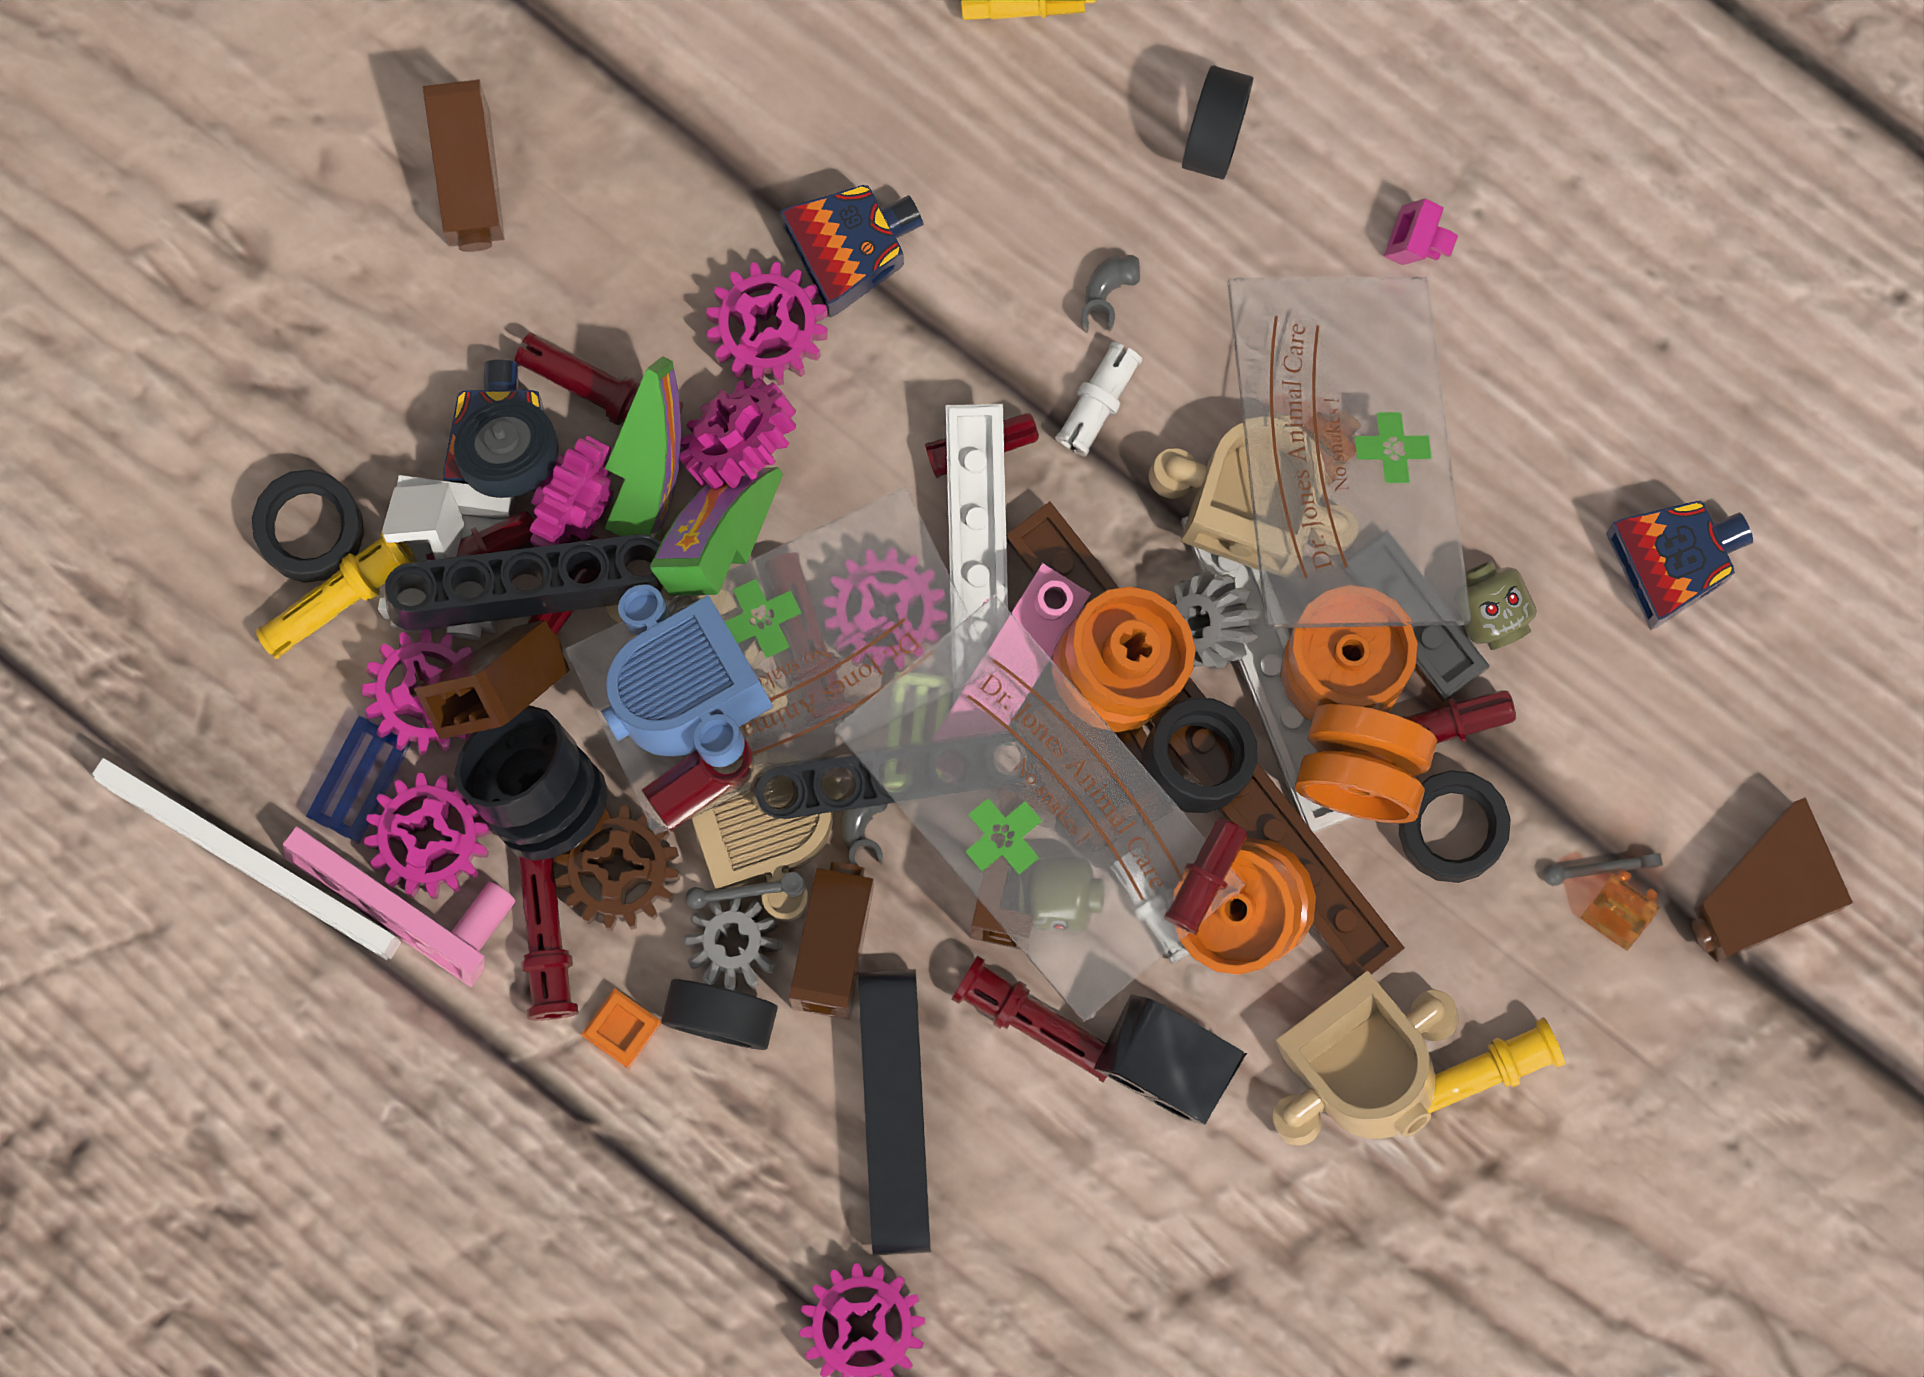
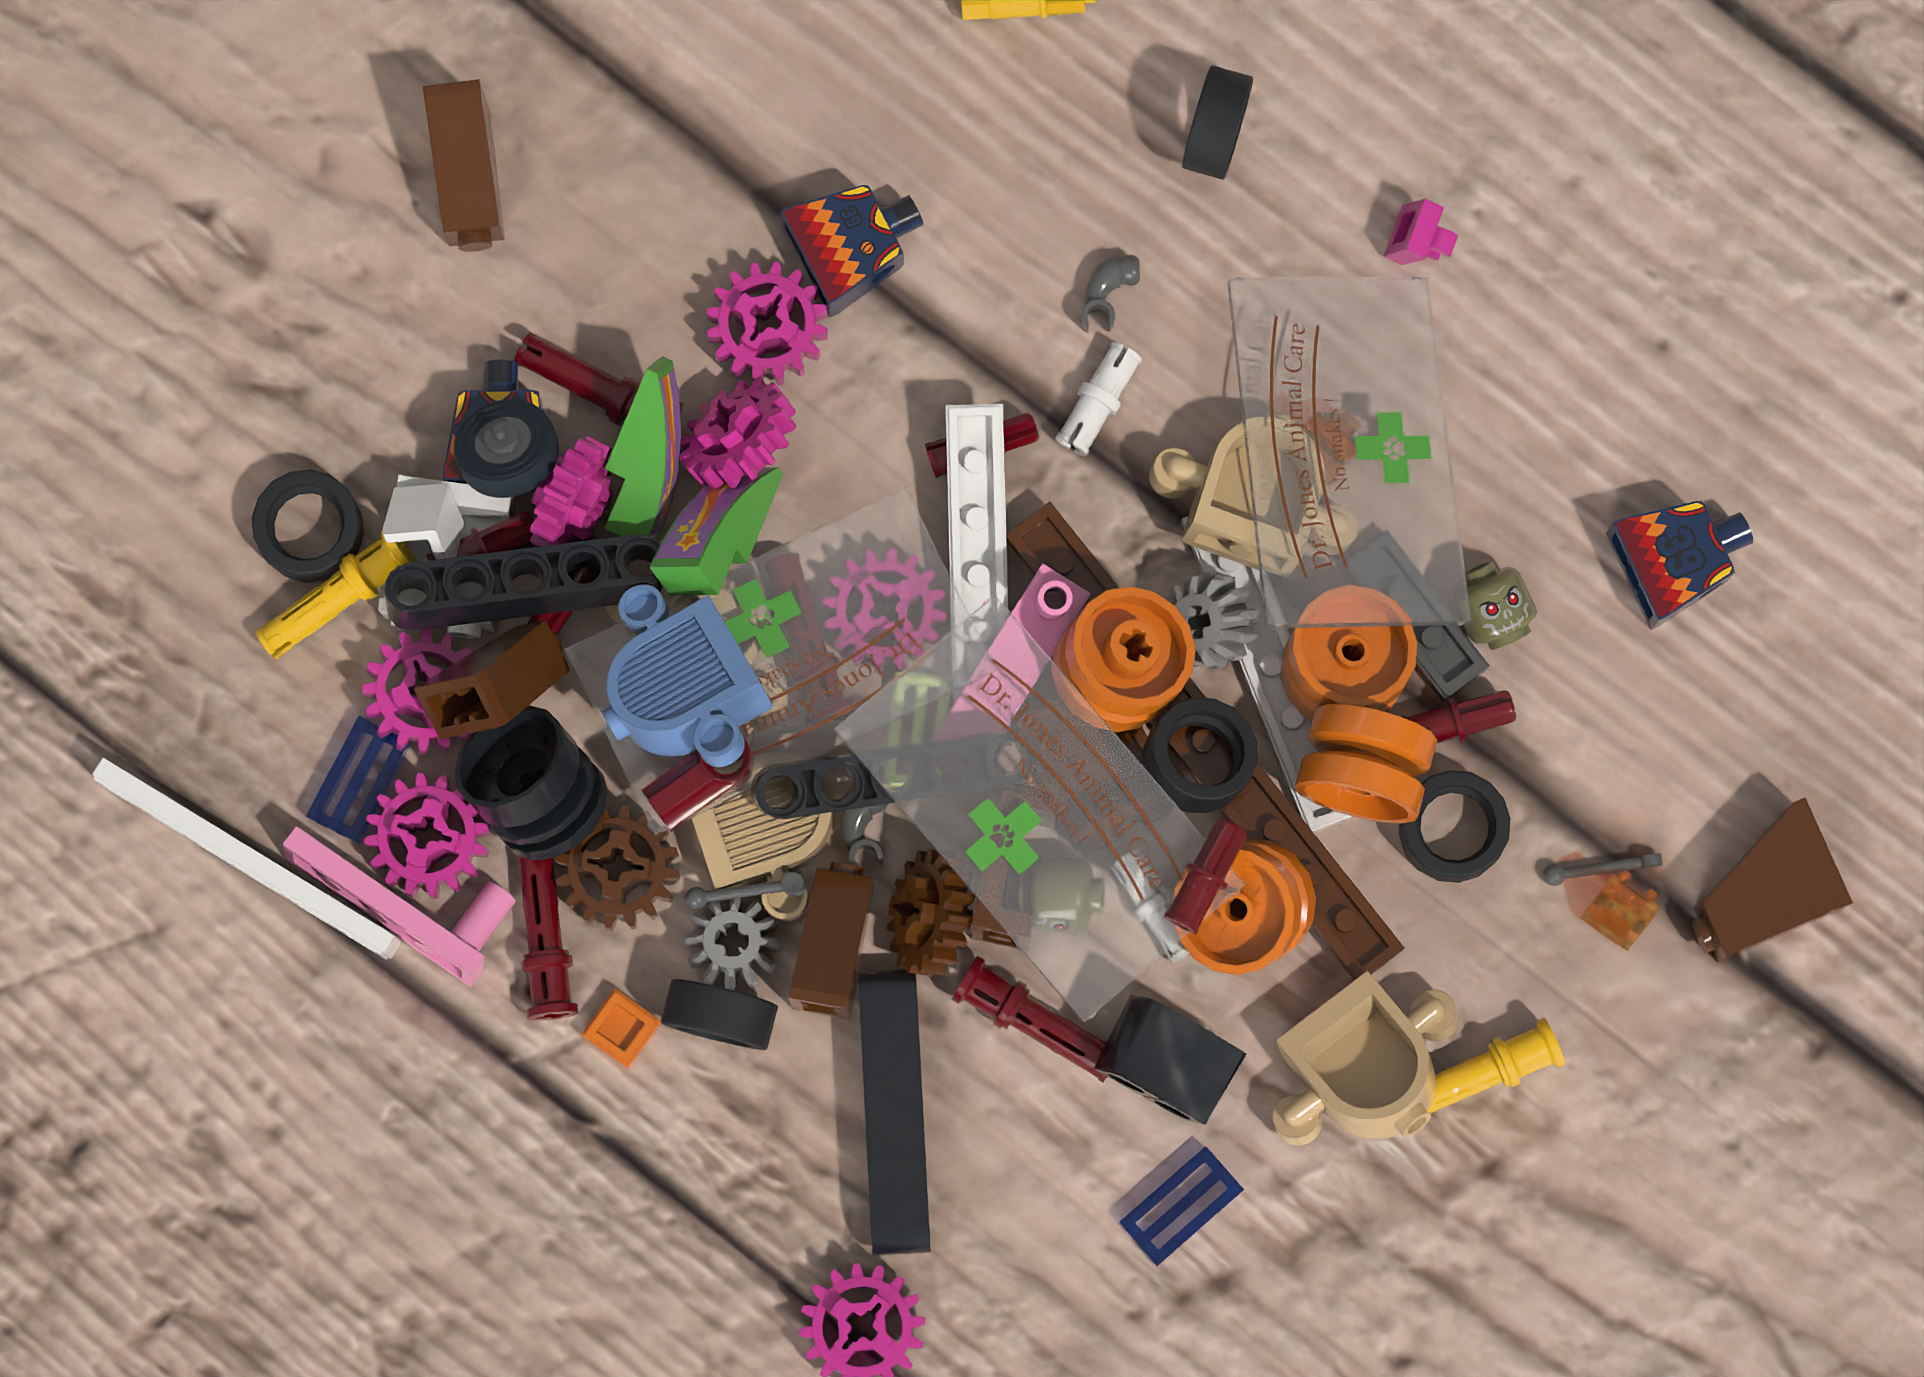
(929, 915): none -> reddish brown gear
(1218, 1173): none -> clear blue tile

